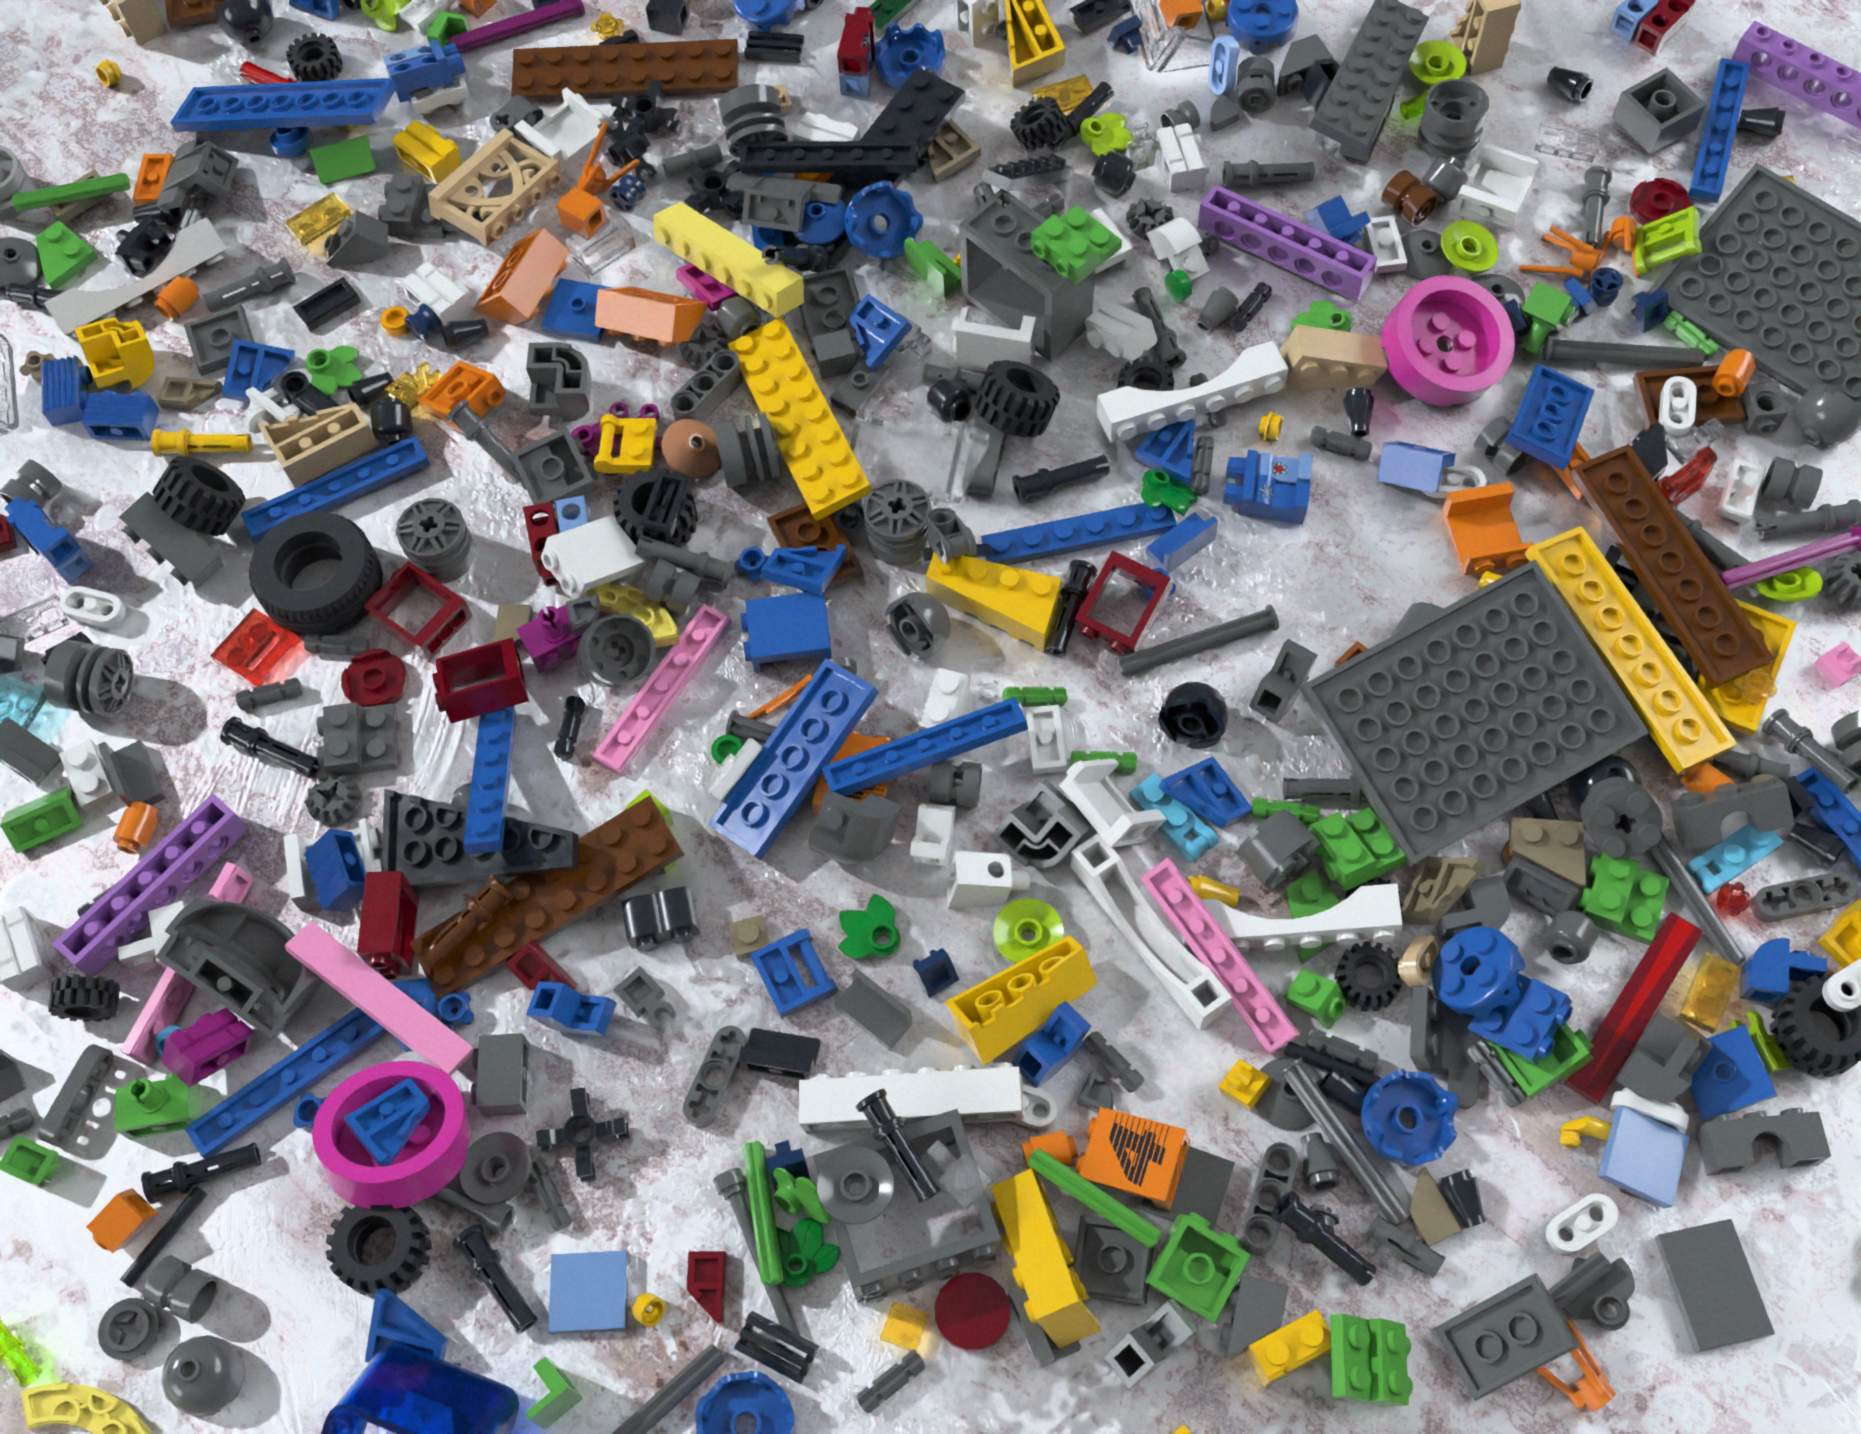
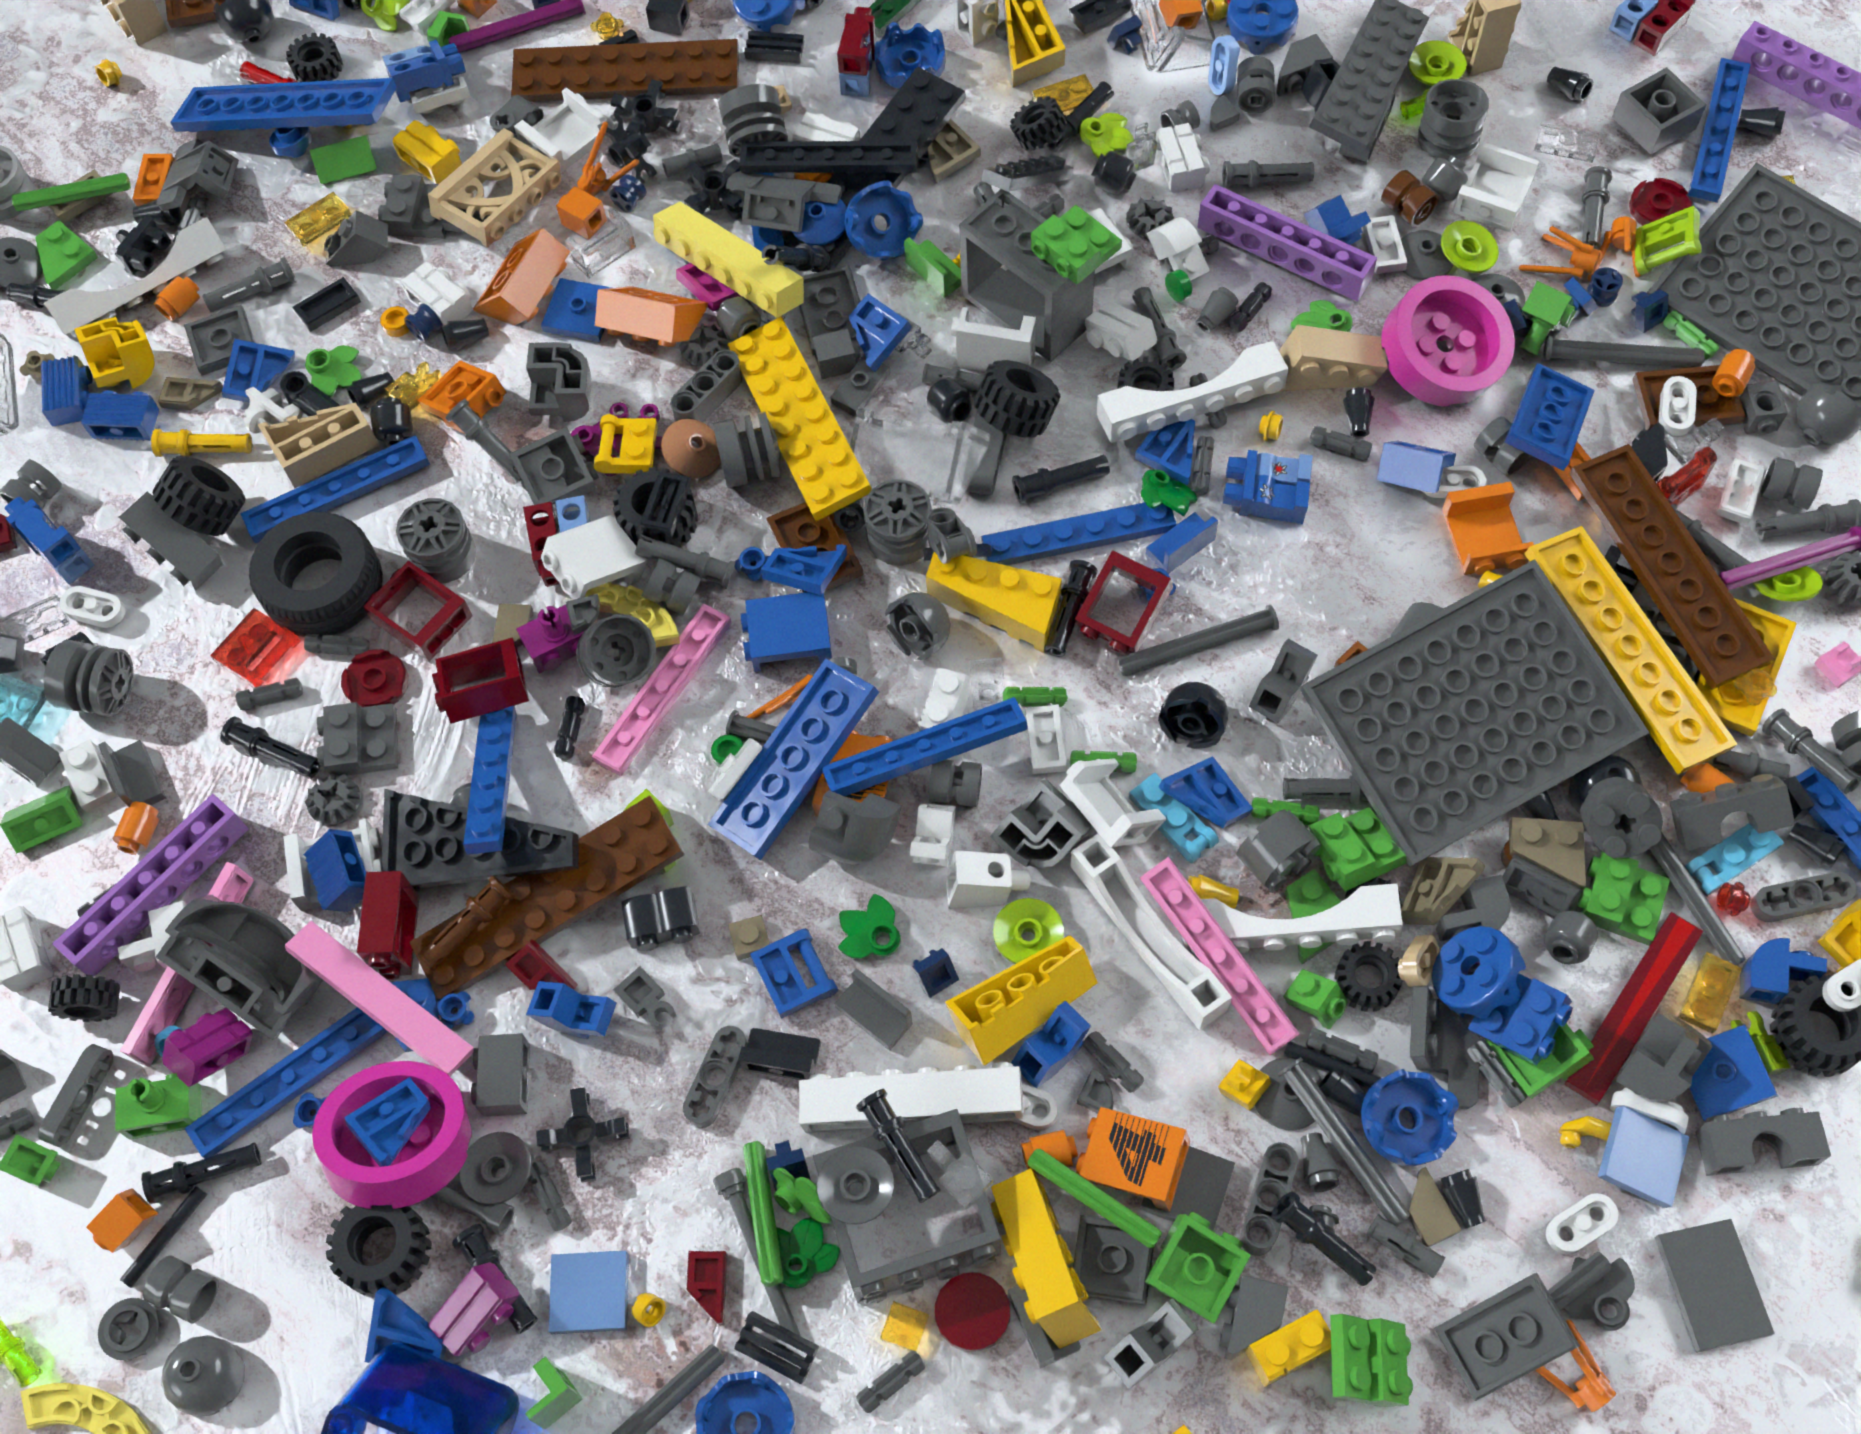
(474, 1309): none -> magenta brick

